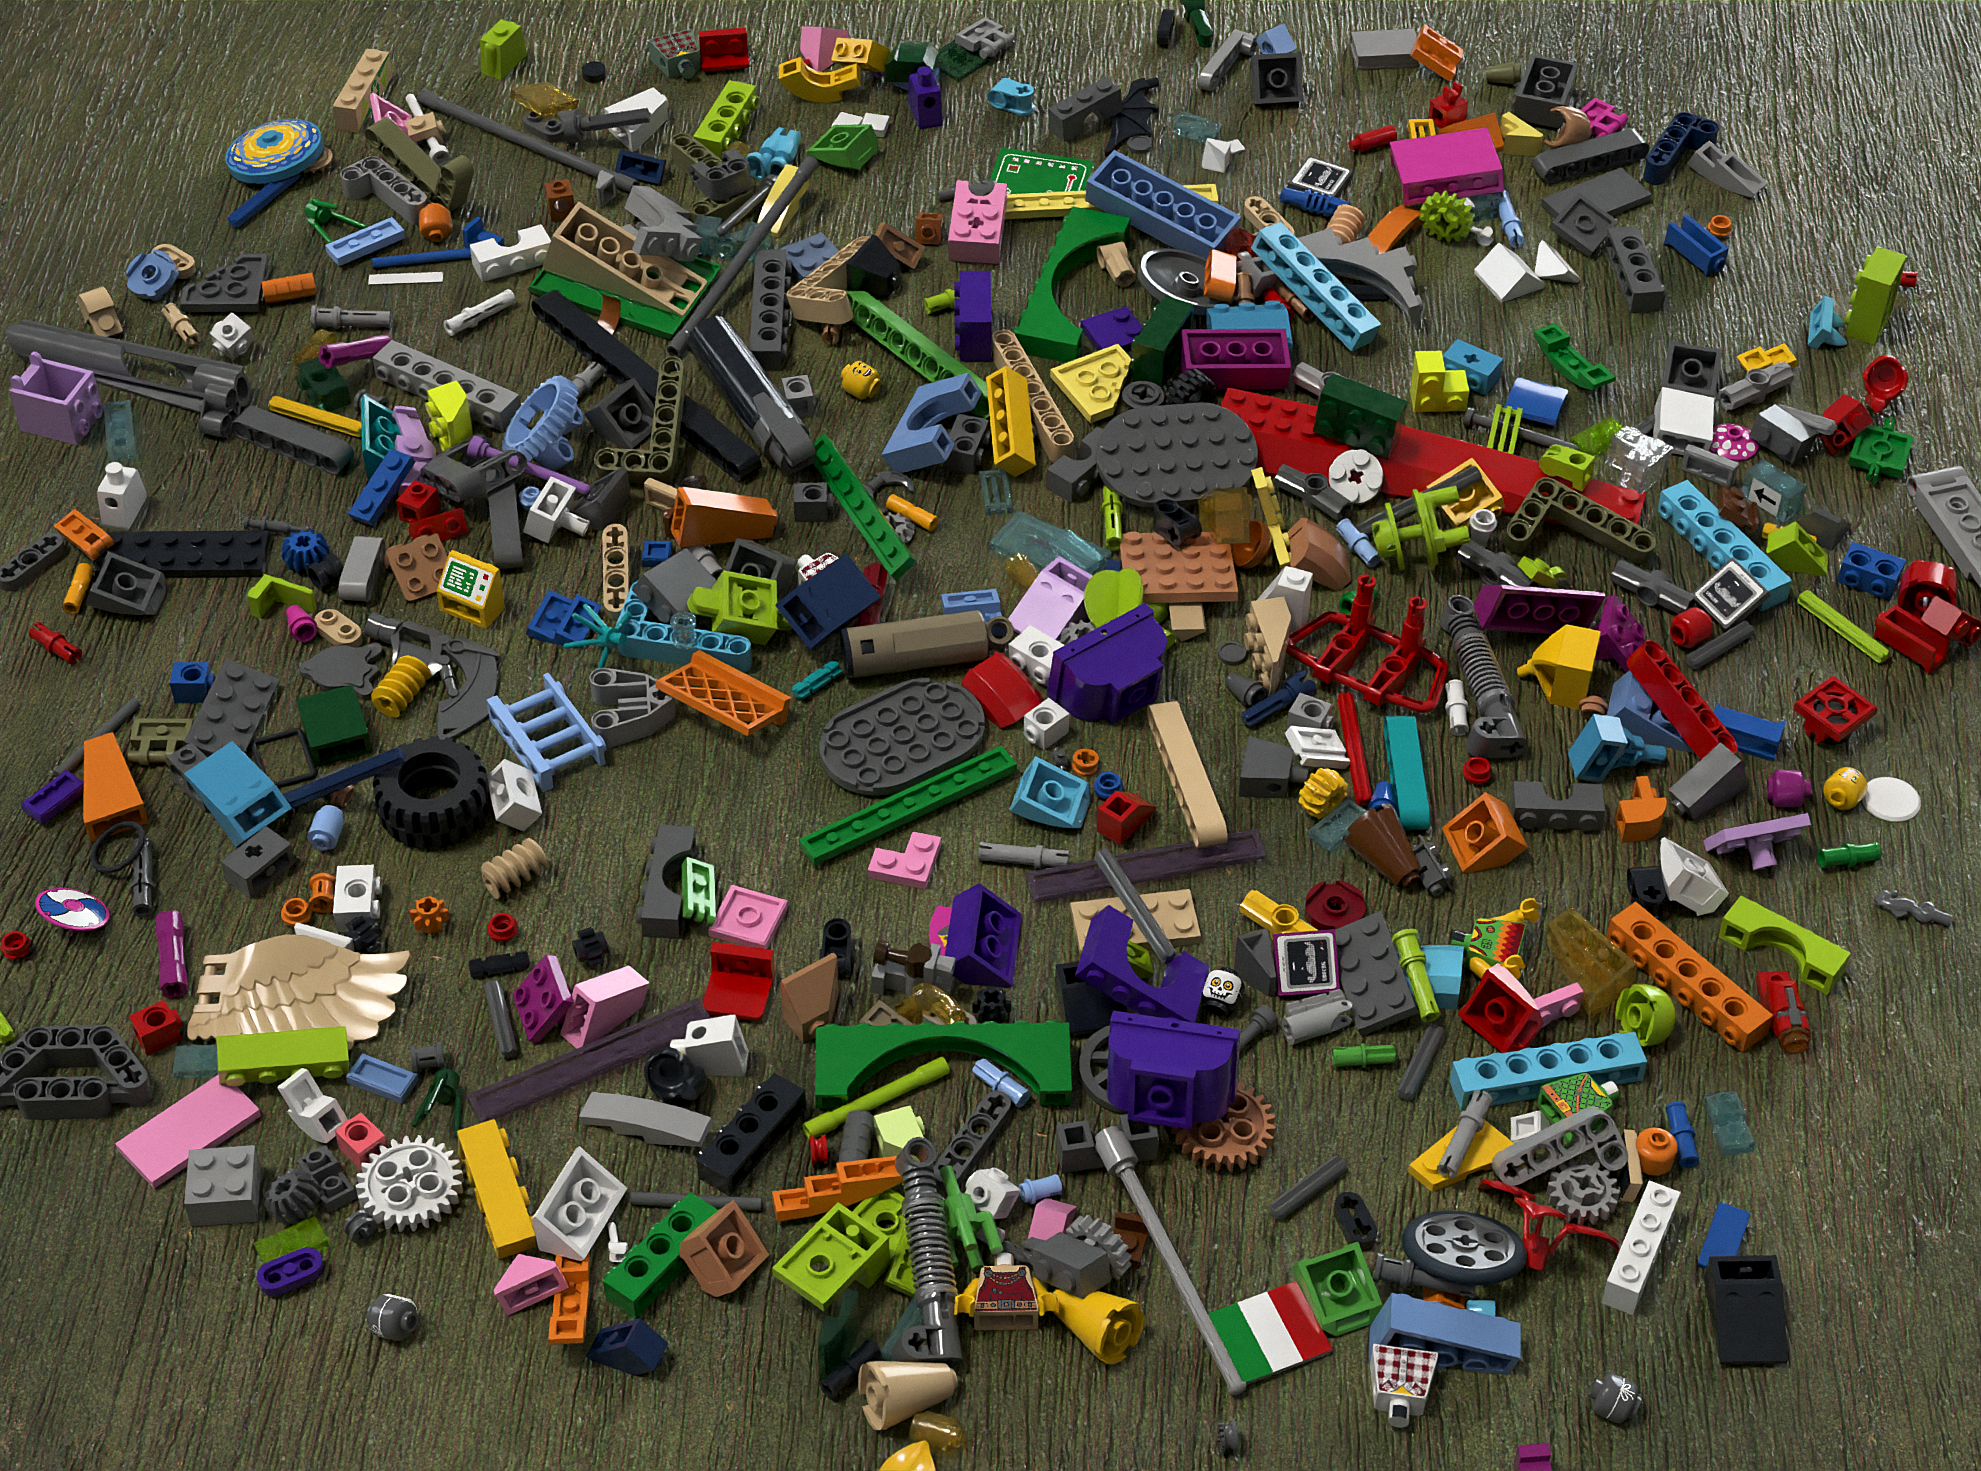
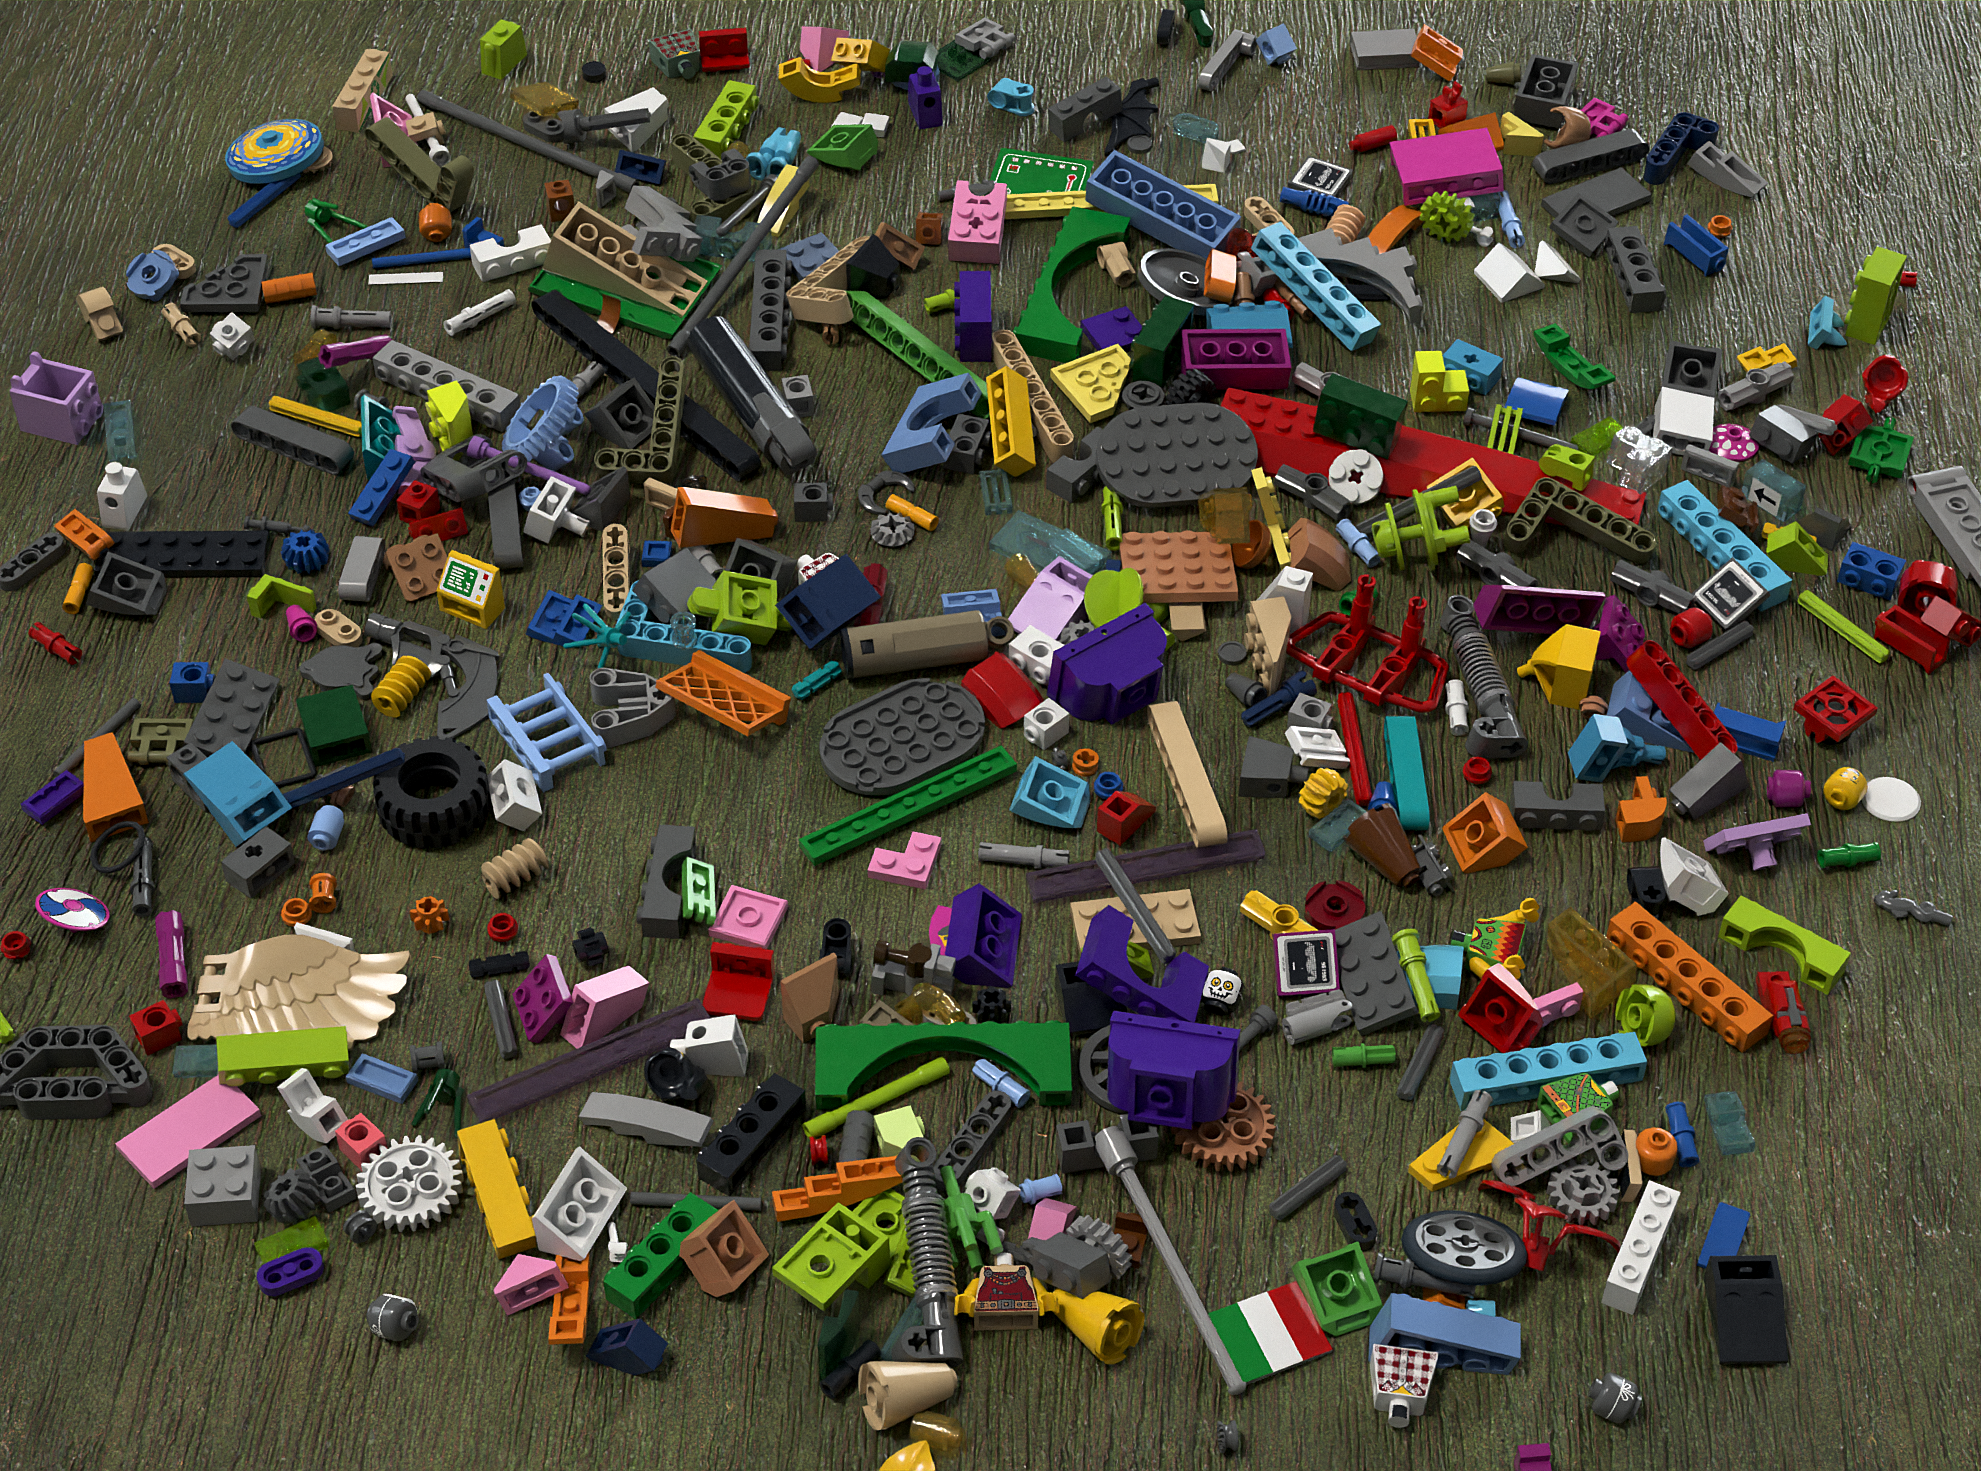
(211, 389): dark grey panel -> none
(327, 570): black wheel -> none
(356, 894): white brick -> none
(364, 934): black gear -> none
(378, 177): light grey beam -> none
(860, 380): yellow head -> none
(862, 508): green plate -> none
(1175, 522): black piece -> none
(1255, 961): dark grey slope -> none
(1276, 78): dark grey brick -> none
(1541, 572): lime plate -> none

